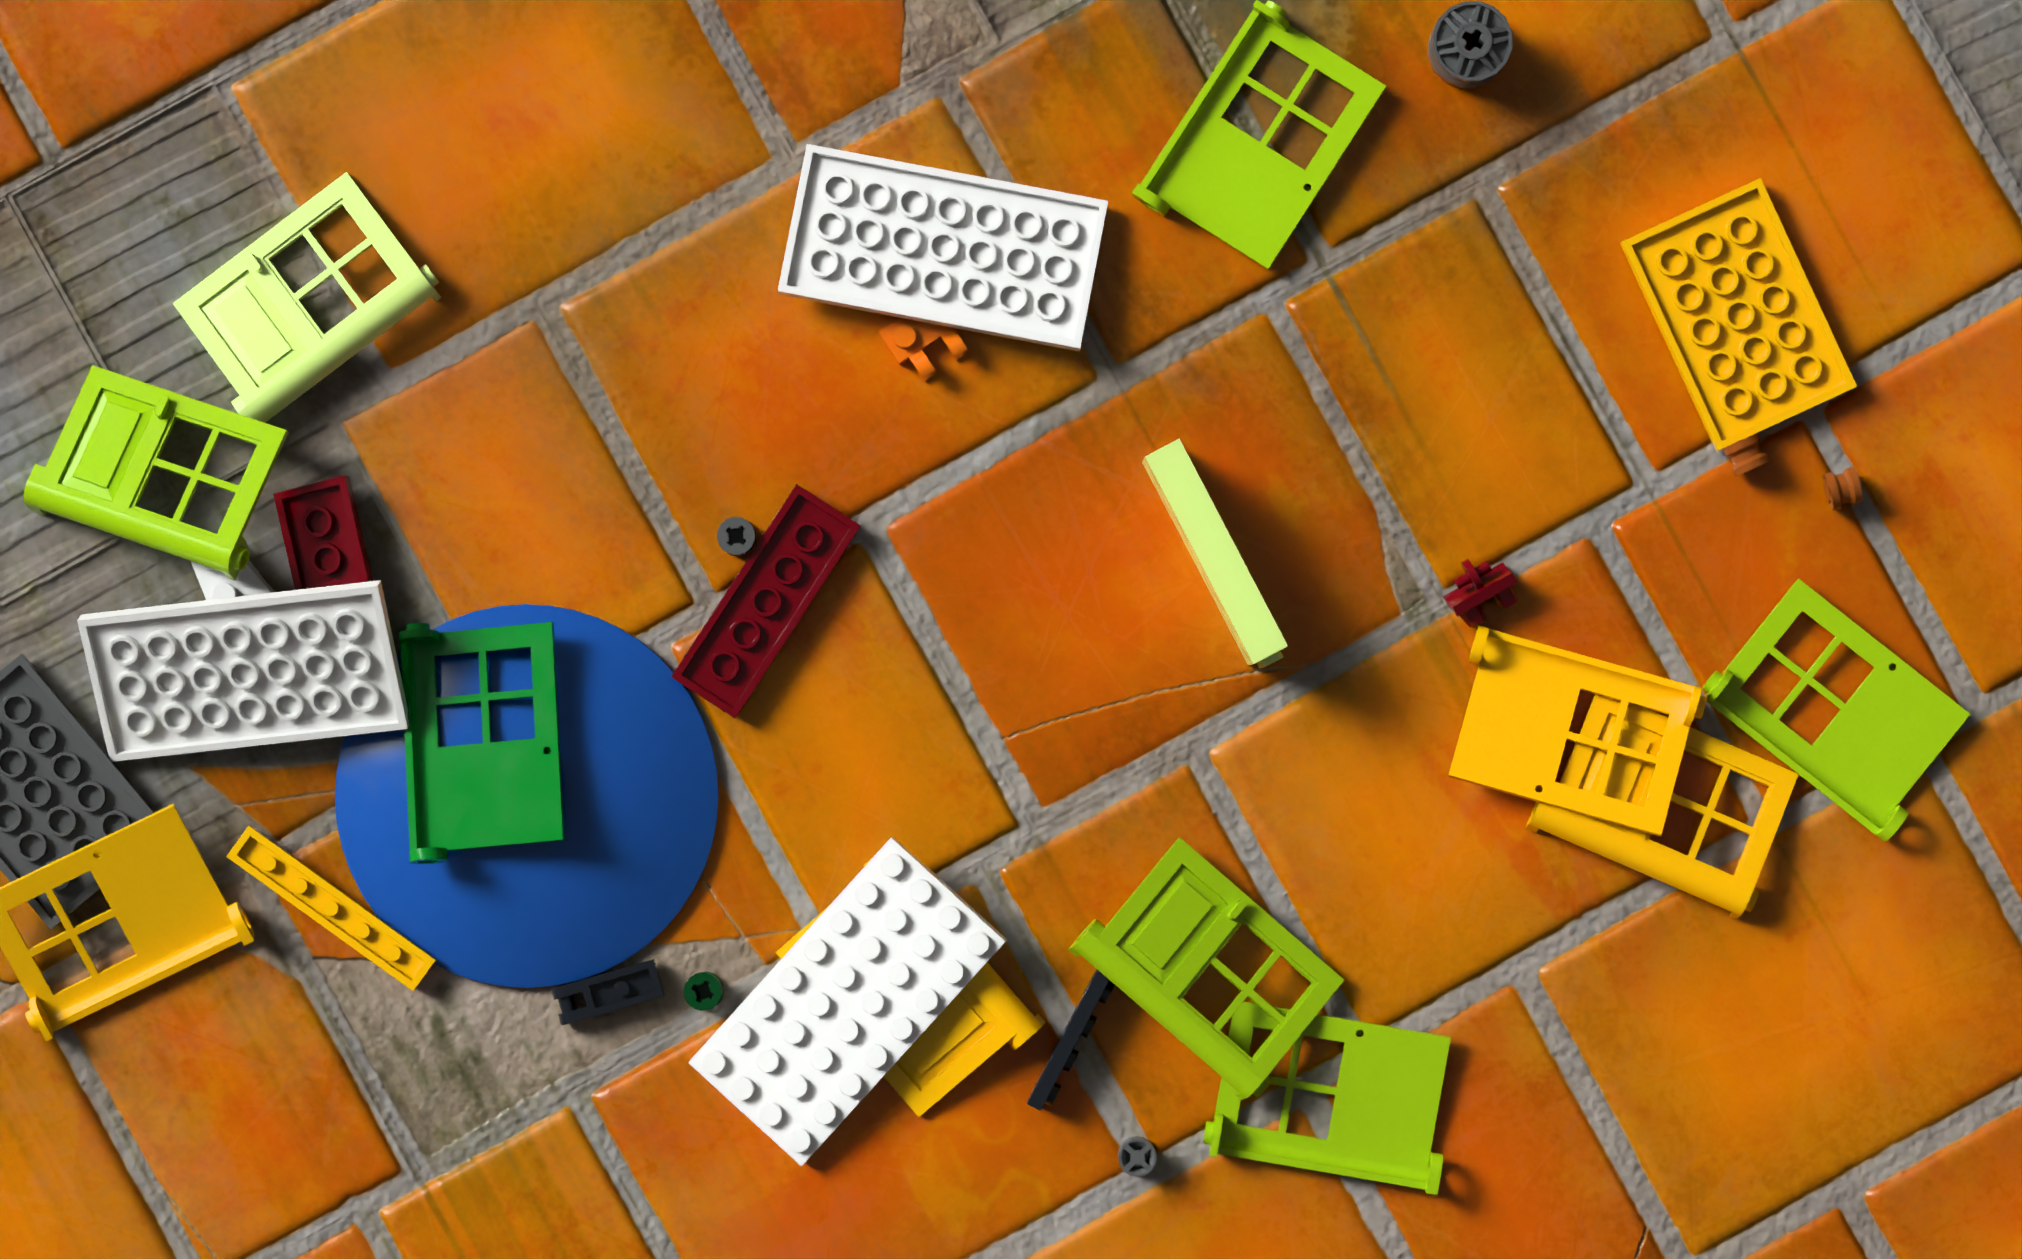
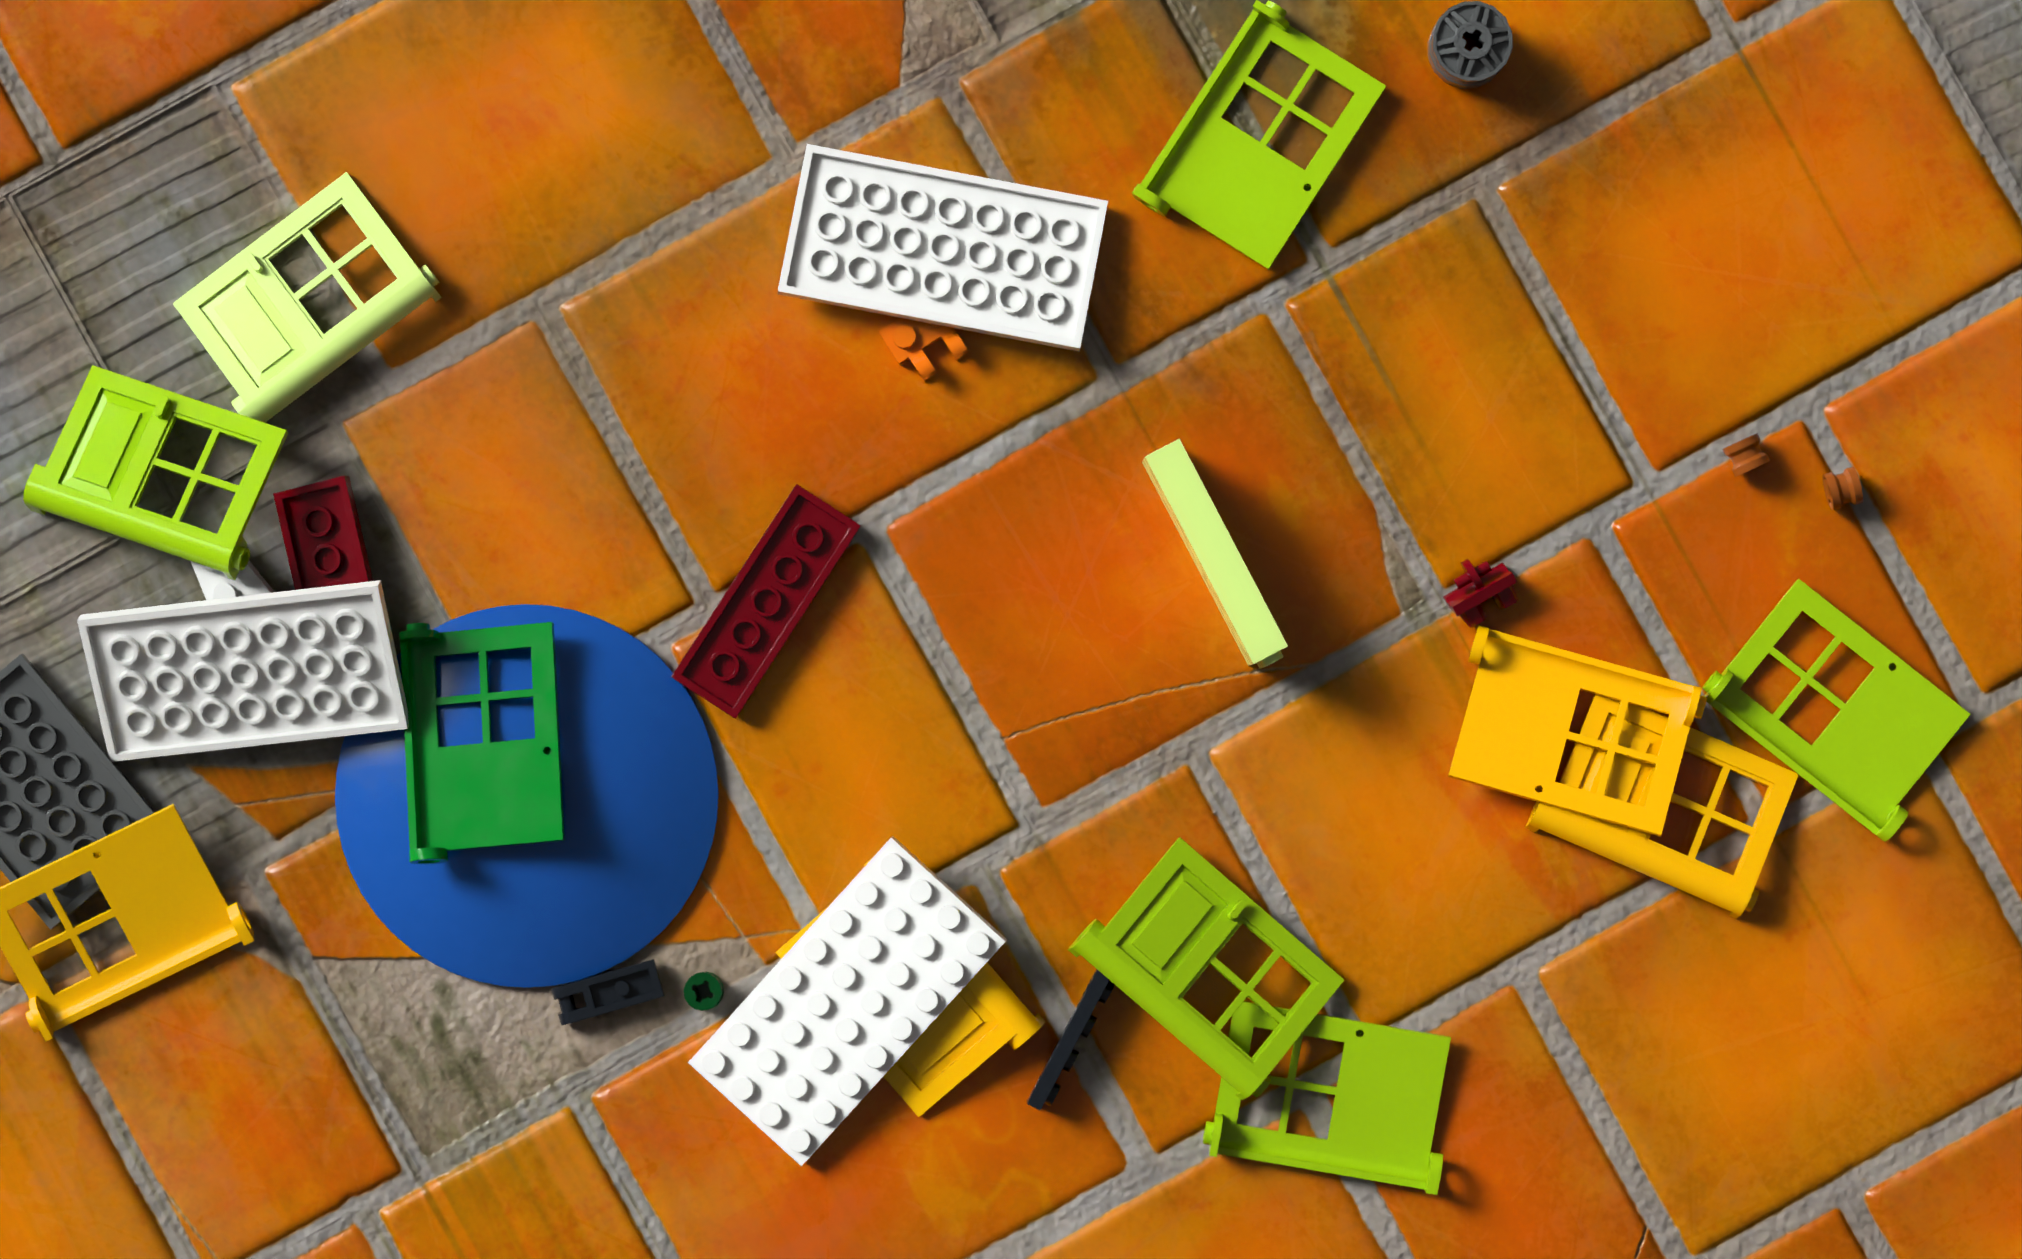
(331, 908): yellow plate -> none
(741, 538): dark grey wheel -> none
(1137, 1162): dark grey wheel -> none
(1738, 314): yellow plate -> none

